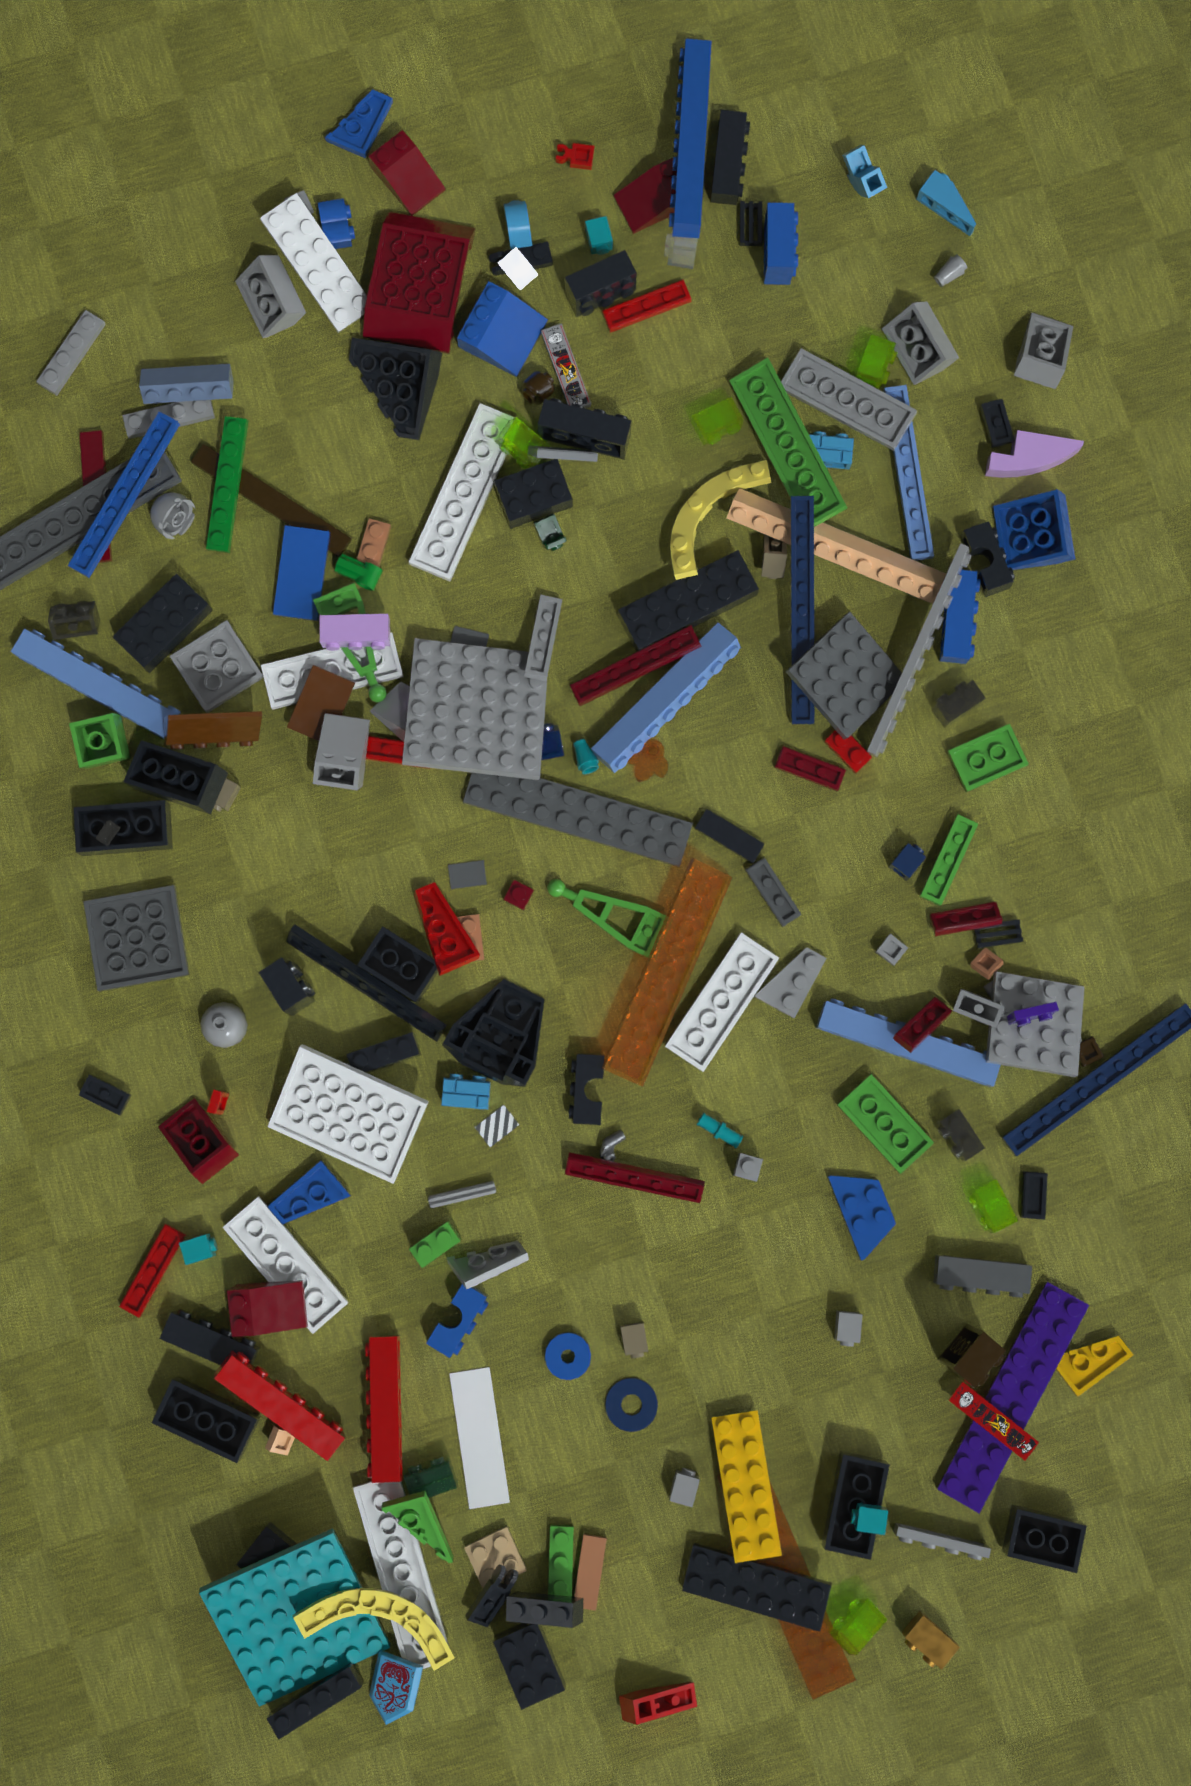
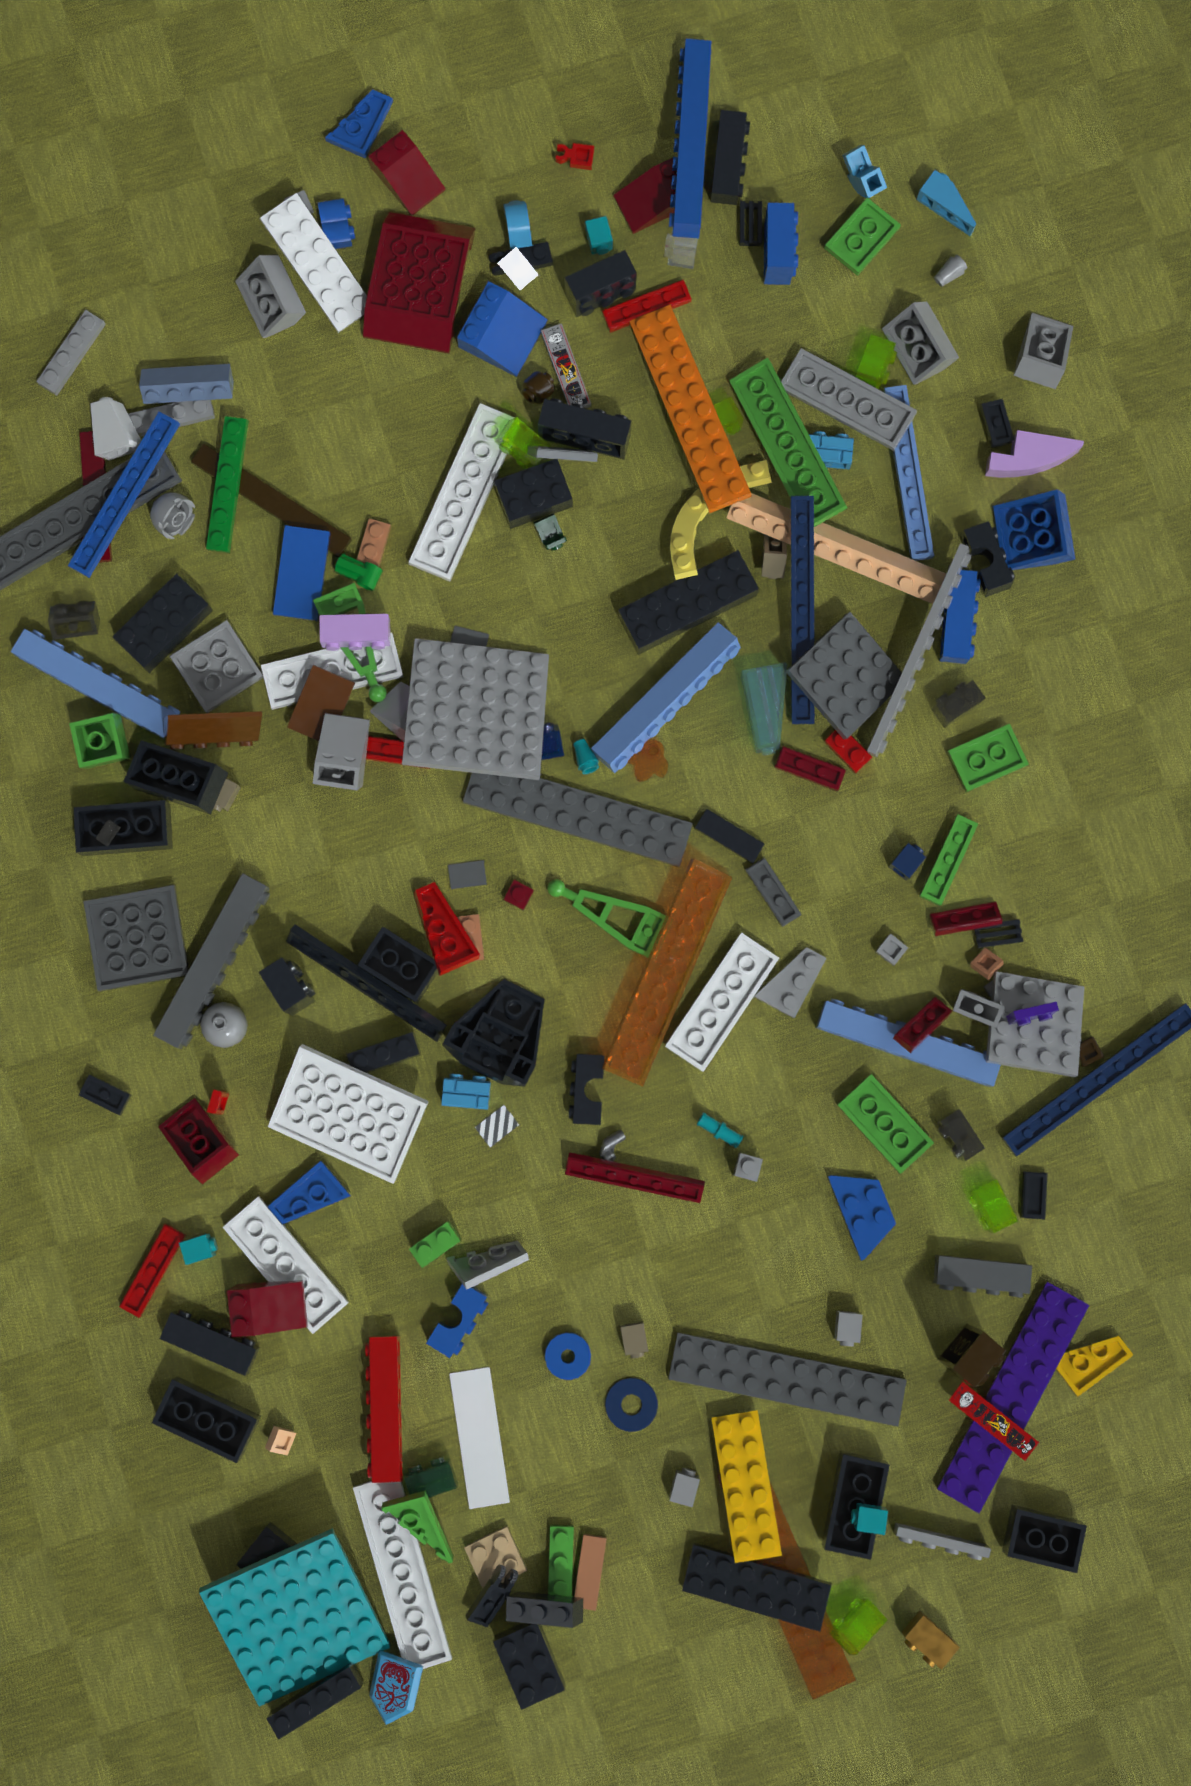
(112, 429): none -> white slope
(212, 961): none -> dark grey brick
(280, 1405): red brick -> none
(381, 1604): light yellow plate -> none
(400, 379): black slope -> none
(462, 1194): light grey axle -> none
(543, 638): light grey plate -> none
(635, 665): dark red tile -> none
(657, 1702): red slope -> none
(690, 409): none -> orange plate
(765, 703): none -> clear light blue slope
(787, 1379): none -> dark grey plate
(862, 236): none -> bright green plate

